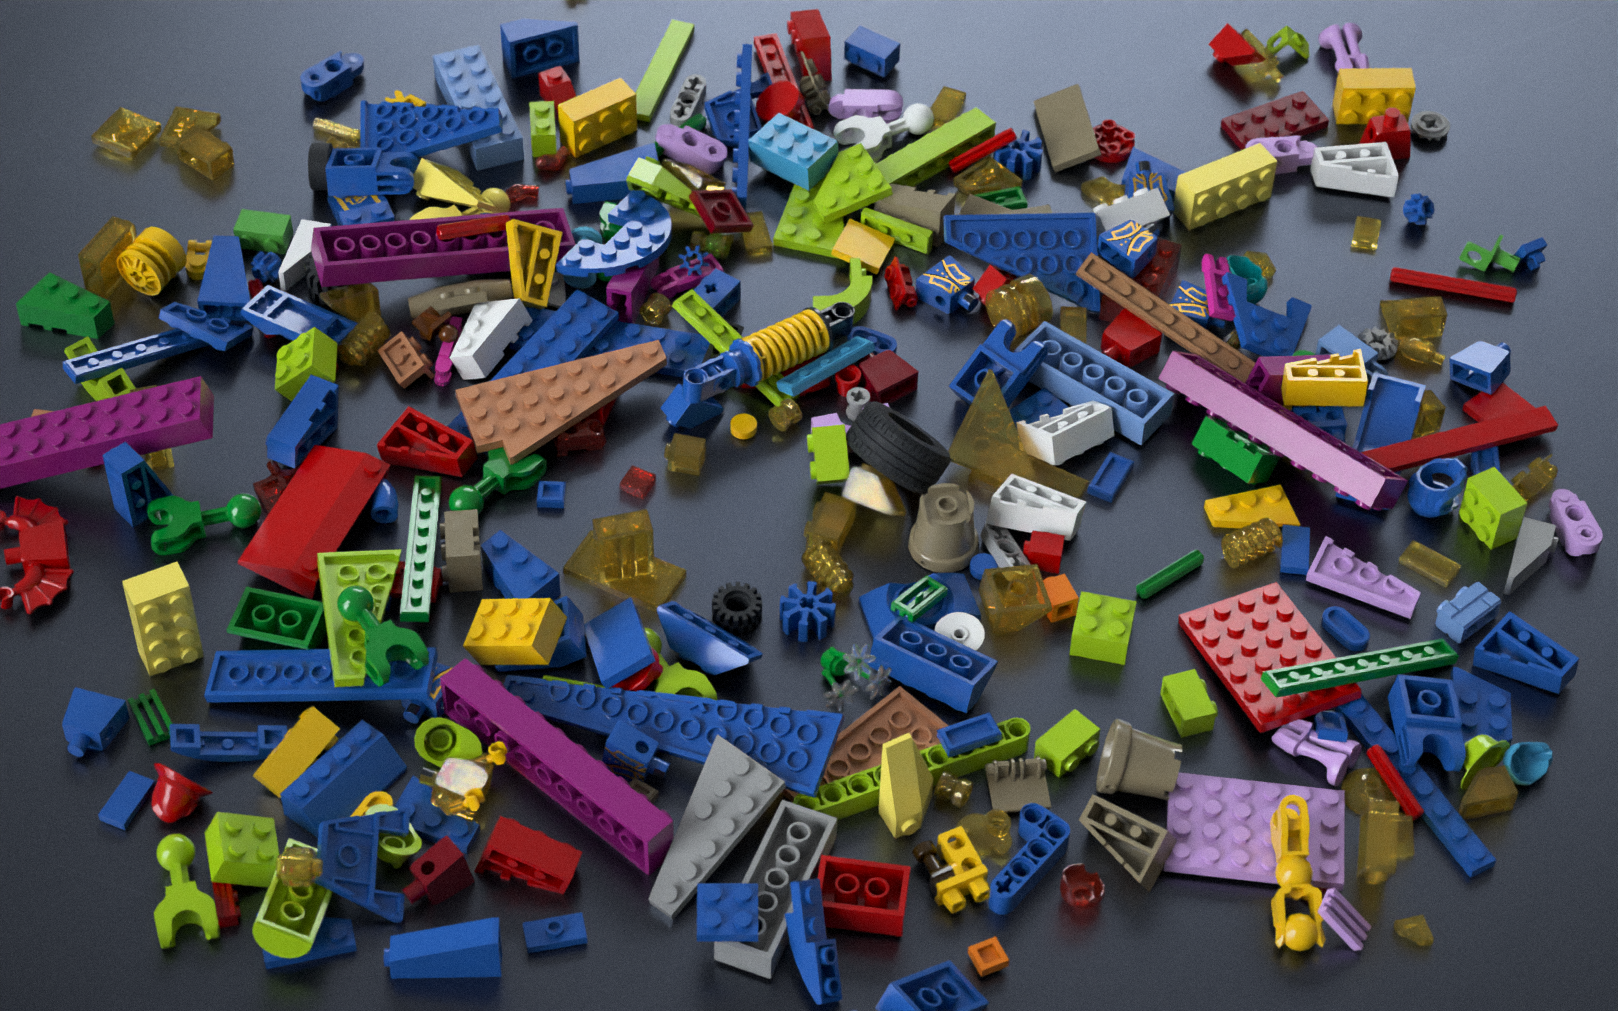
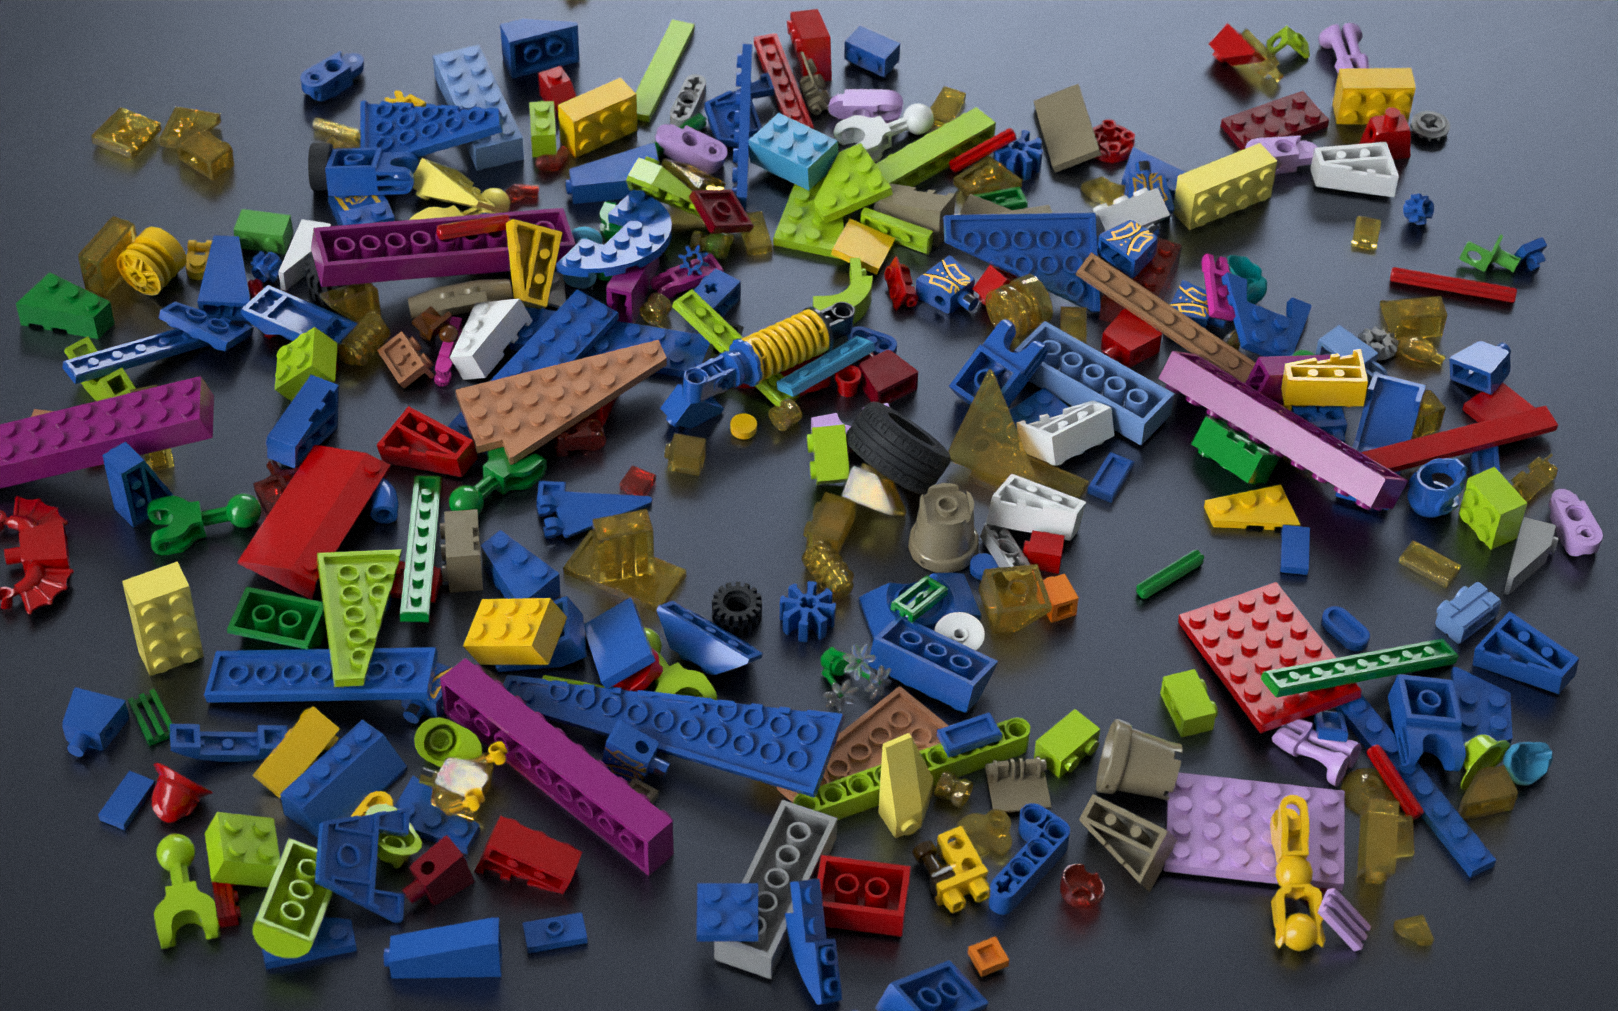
(298, 867): clear yellow head -> none
(382, 641): green piece -> none
(578, 509): none -> blue flag
(722, 809): light grey wing -> none
(780, 98): red tile -> none
(857, 399): light grey bush -> none
(1102, 628): lime brick -> none
(1250, 542): clear yellow piece -> none
(1263, 261): clear yellow tile -> none
(1350, 576): lavender wing -> none

